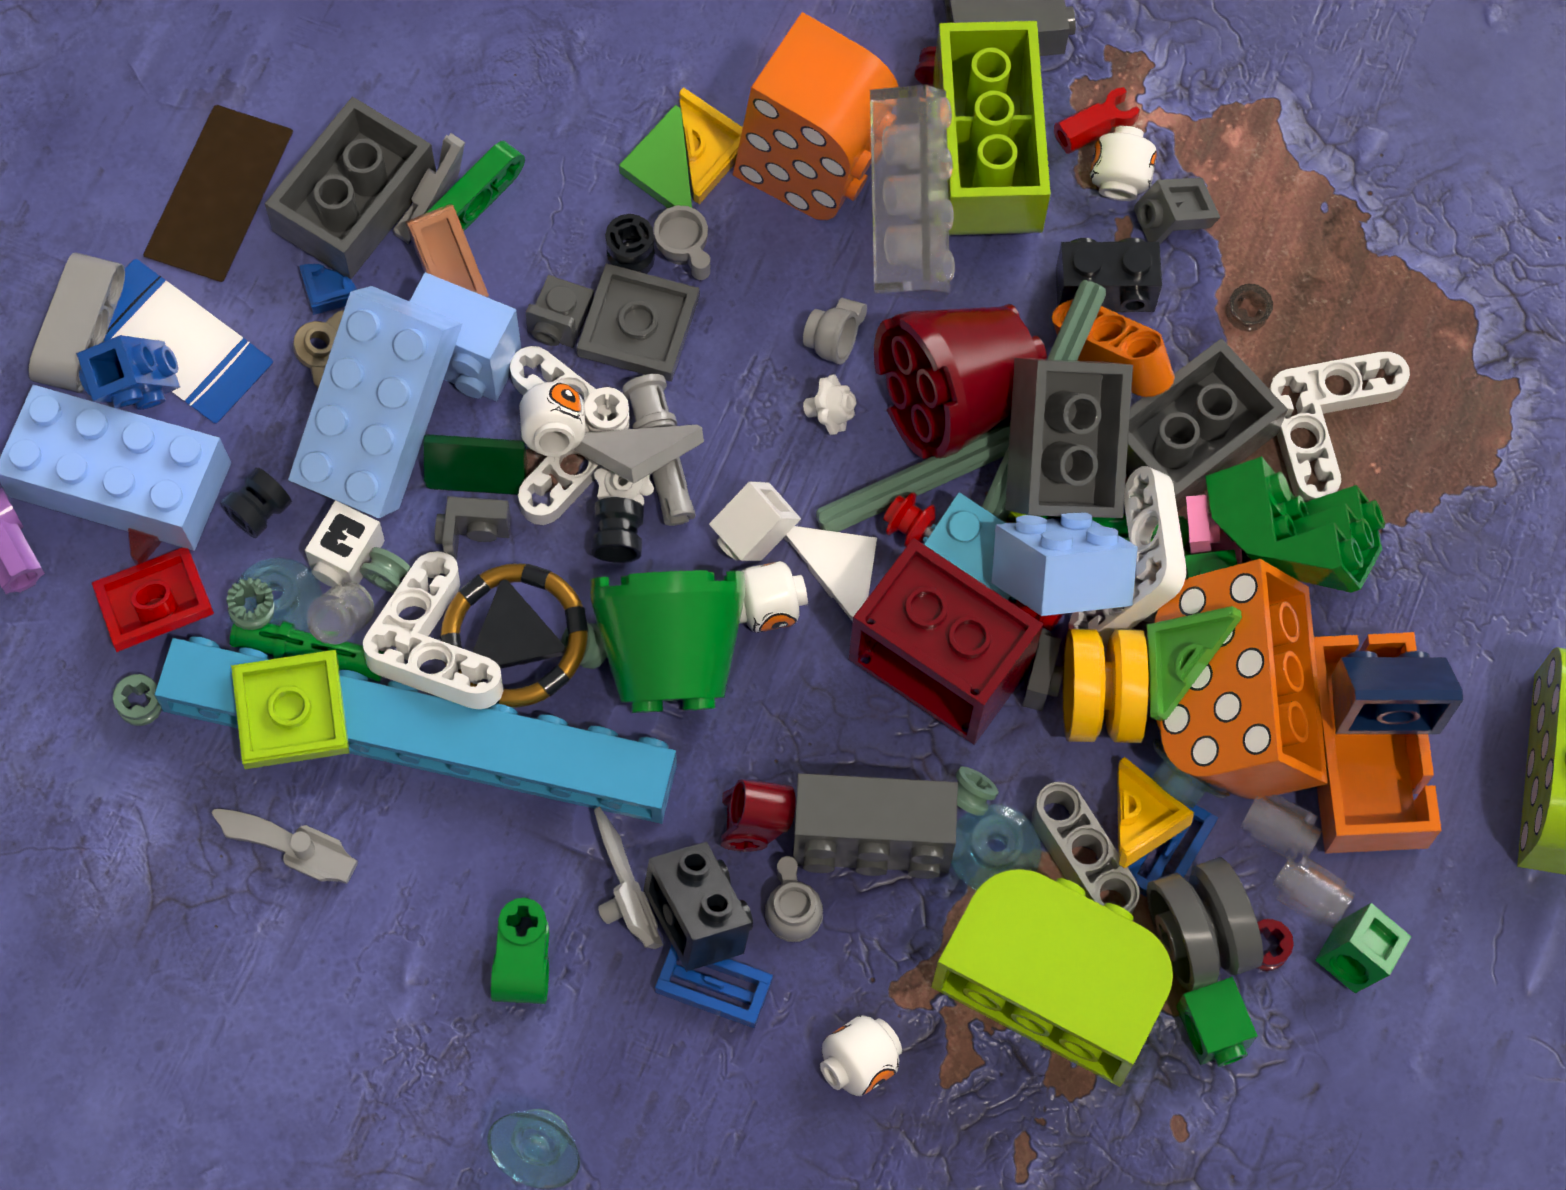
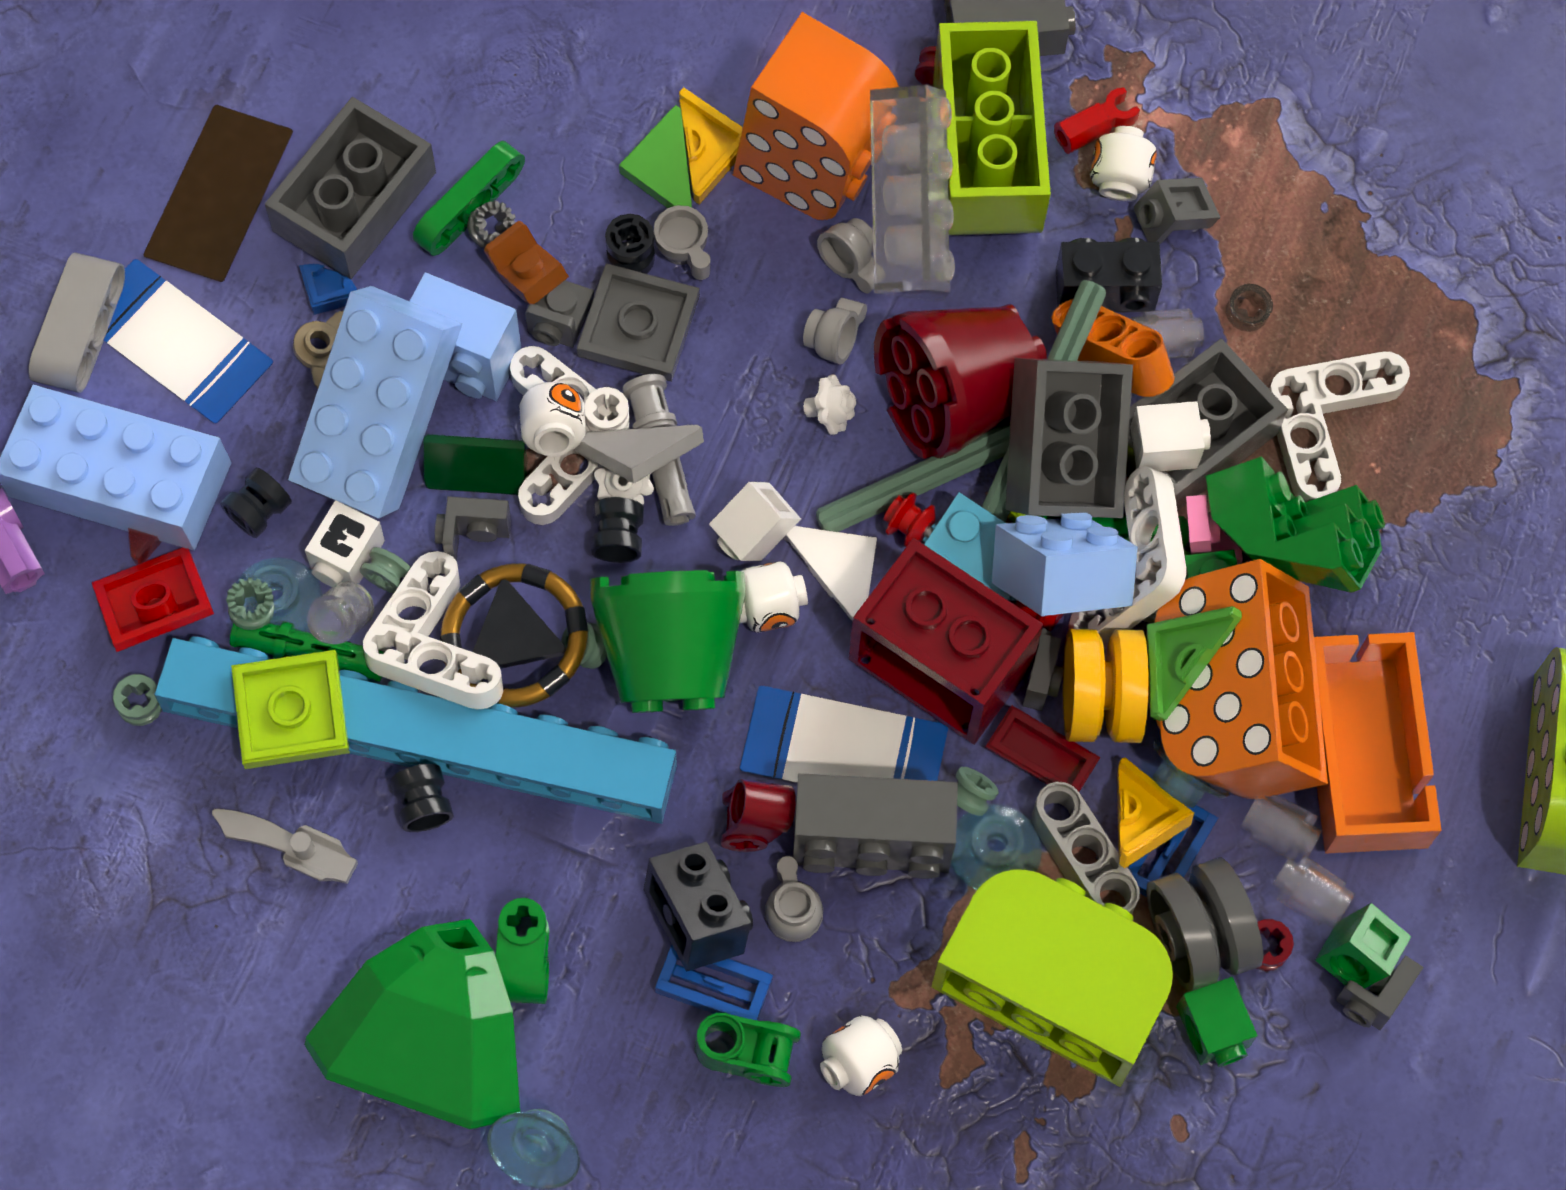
(129, 372): blue brick -> none
(422, 800): none -> black wheel
(426, 1028): none -> green brick
(434, 184): light grey tile -> none
(445, 249): nougat tile -> none
(477, 223): none -> dark grey bush
(524, 264): none -> dark orange bracket
(629, 899): light grey piece -> none
(751, 1048): none -> green piece
(830, 737): none -> sticker
(848, 252): none -> light grey piece
(1041, 750): none -> dark red tile
(1169, 436): none -> white brick
(1178, 329): none -> clear brick
(1376, 1011): none -> dark grey bracket
(1394, 693): dark blue slope -> none

